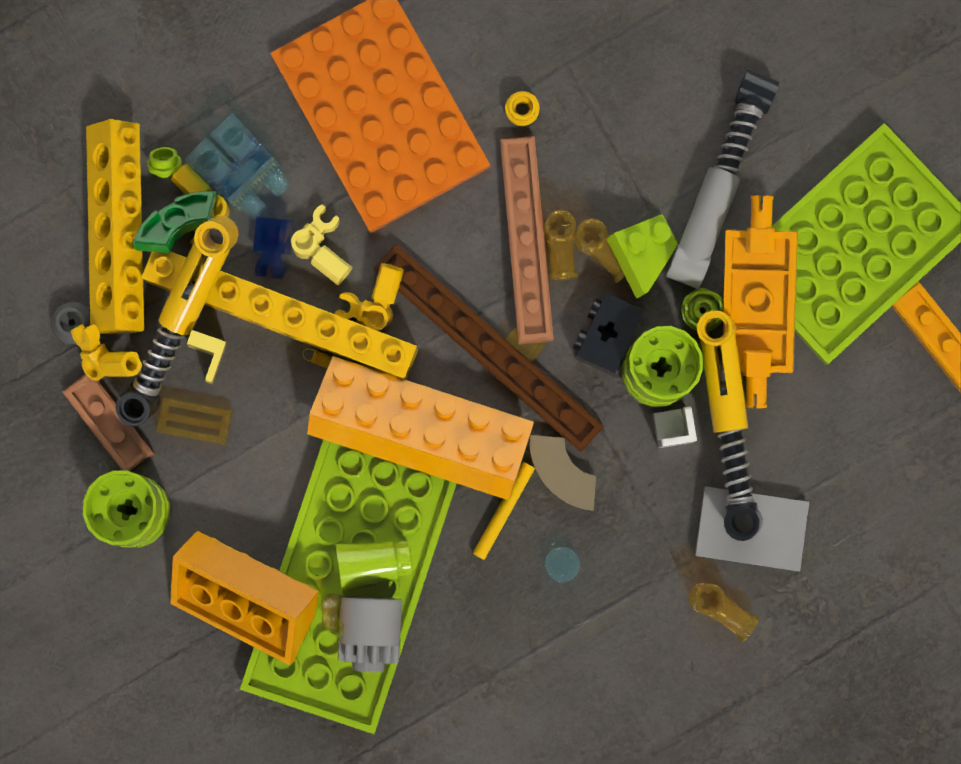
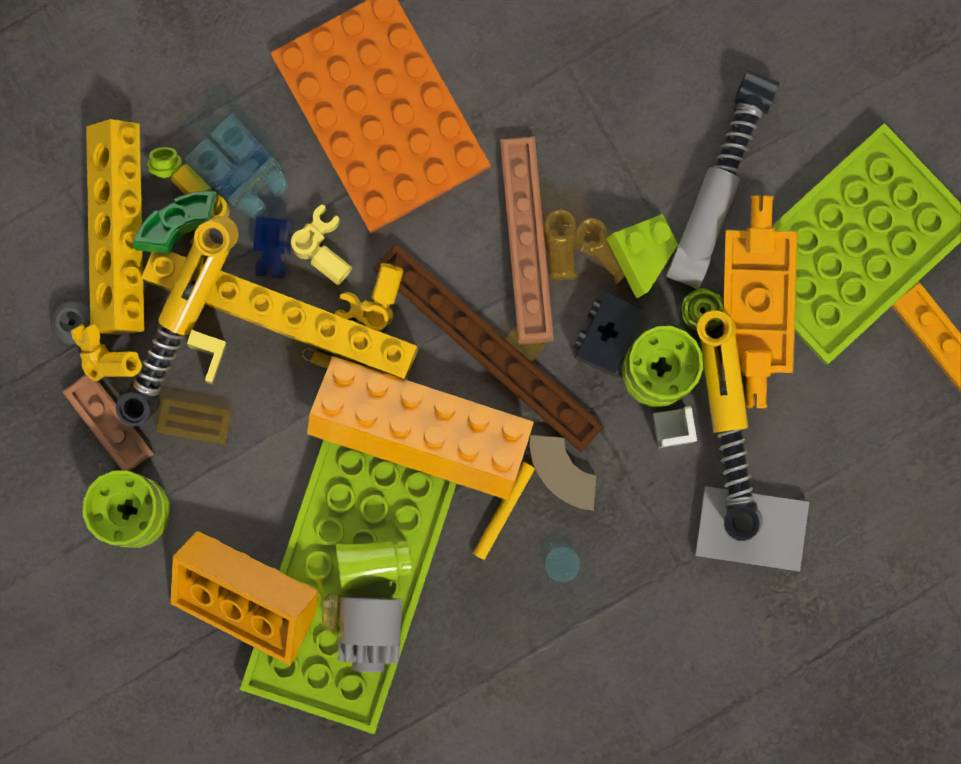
(529, 100): yellow plate -> none
(723, 610): clear yellow connector -> none

